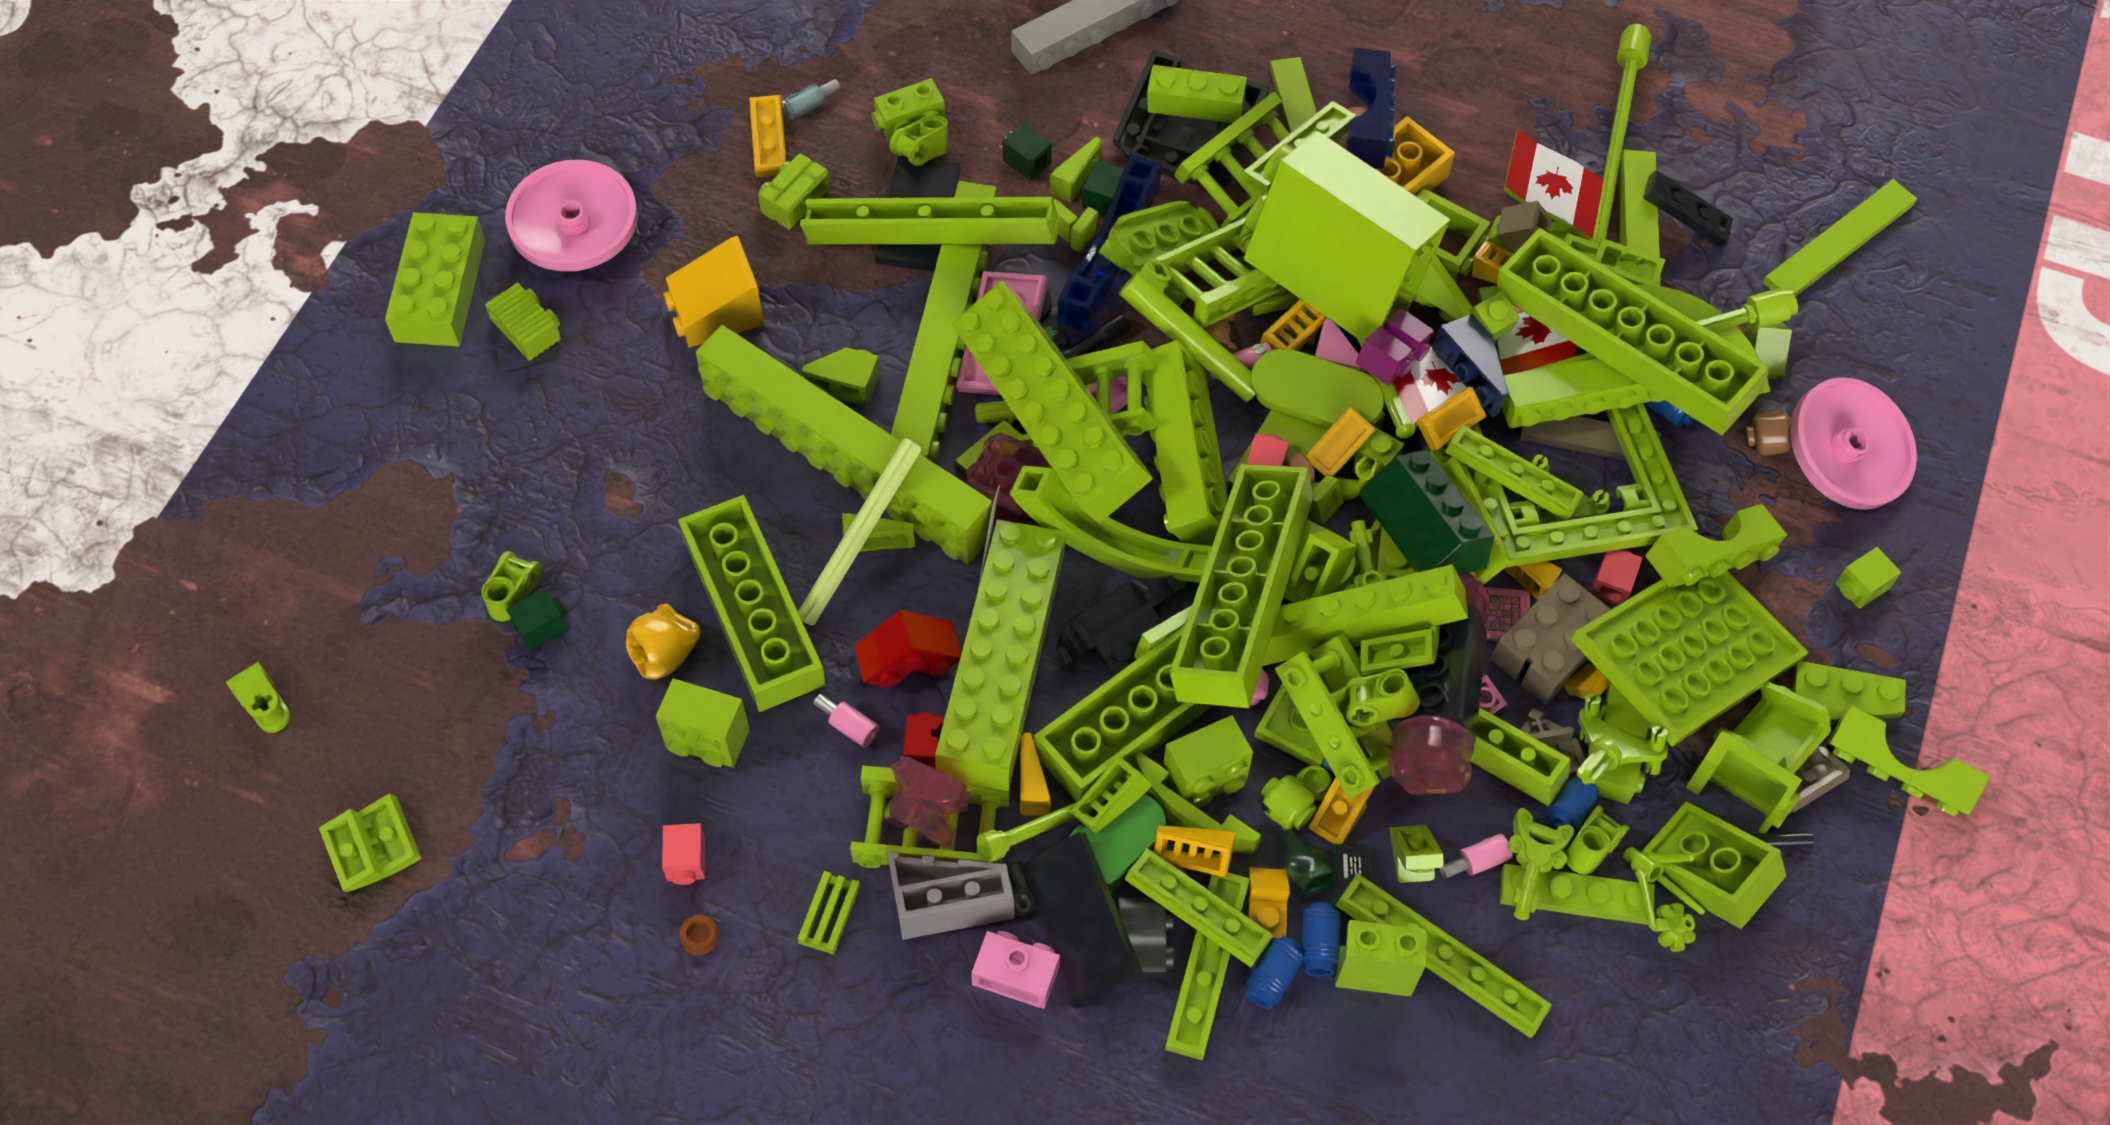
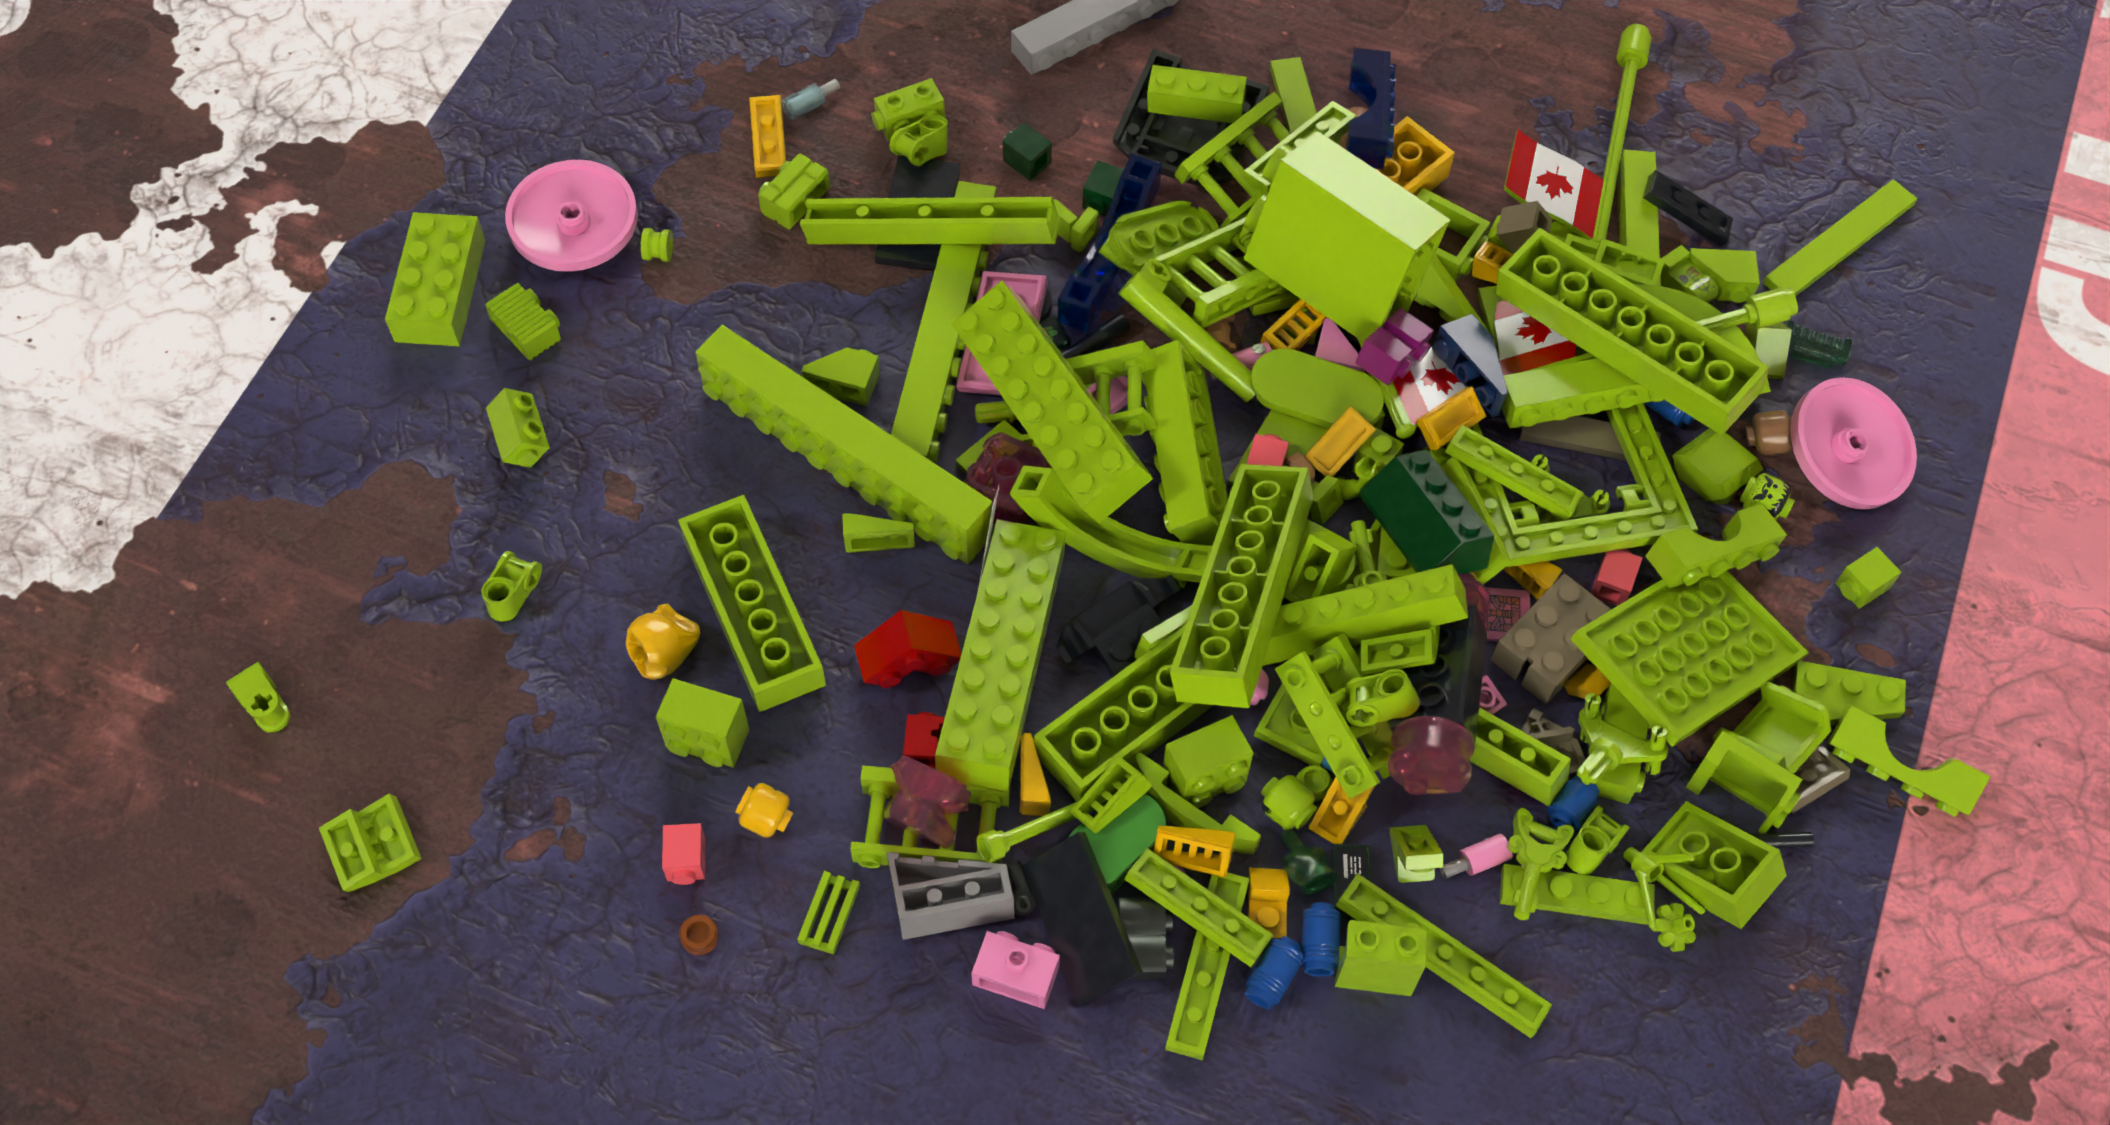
(517, 427): none -> lime brick
(538, 619): dark green brick -> none
(657, 244): none -> lime wheel
(714, 293): yellow slope -> none
(764, 810): none -> yellow head
(849, 721): bright pink piece -> none
(859, 531): yellowish green axle -> none
(1072, 175): lime slope -> none
(1496, 315): lime brick -> none
(1684, 276): none -> lime leg
(1715, 466): none -> lime slope
(1732, 271): none -> lime slope
(1771, 493): none -> lime head
(1818, 352): none -> clear green piece

